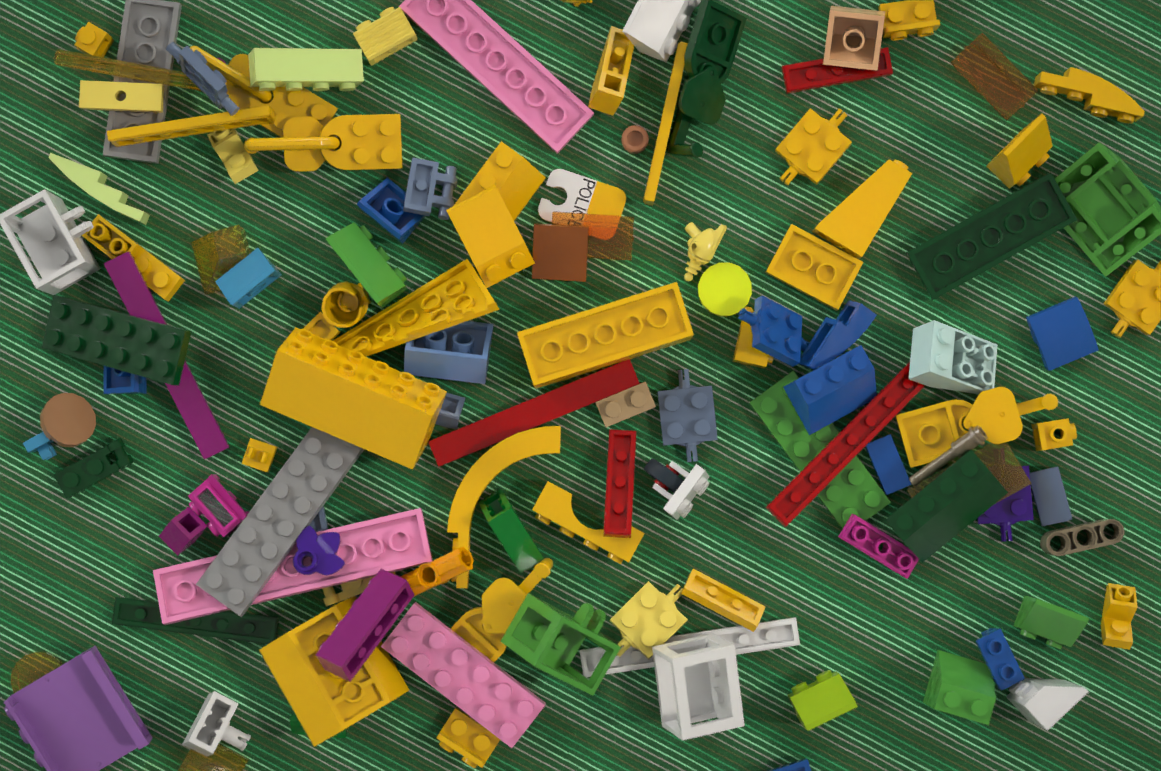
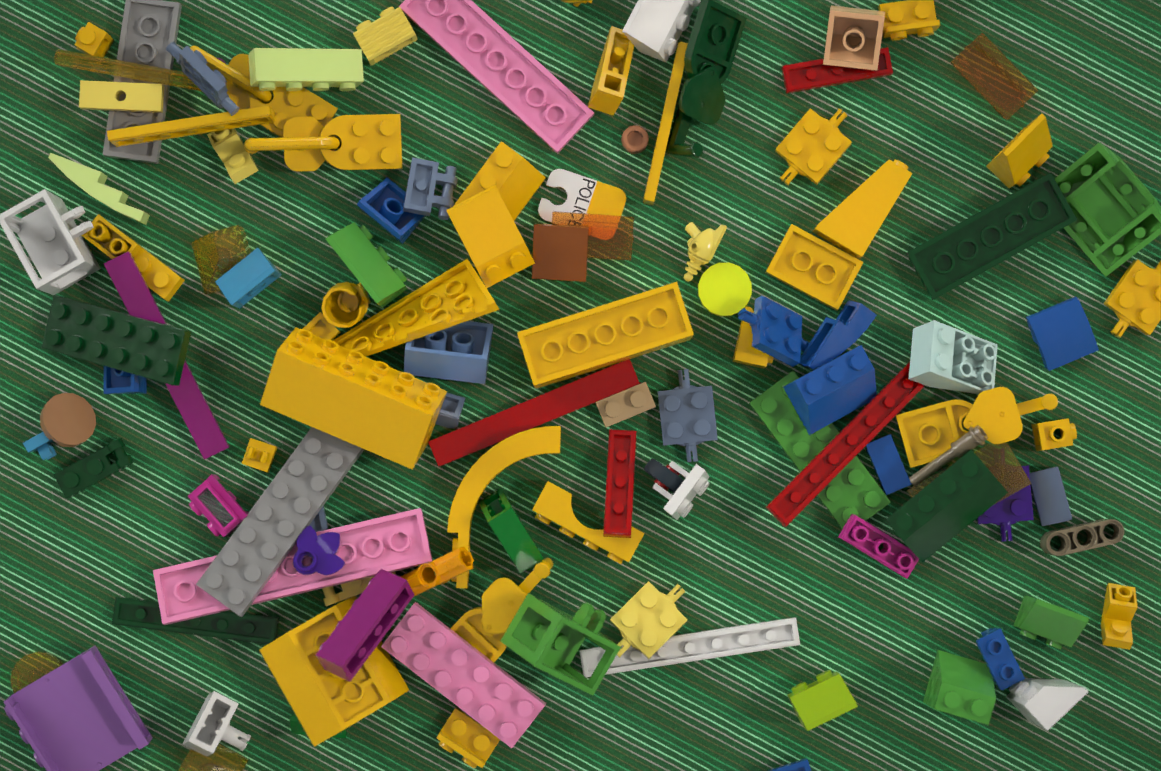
(183, 531): magenta brick -> none
(698, 683): white piece -> none
(723, 600): yellow plate -> none
(1100, 95): yellow slope -> none

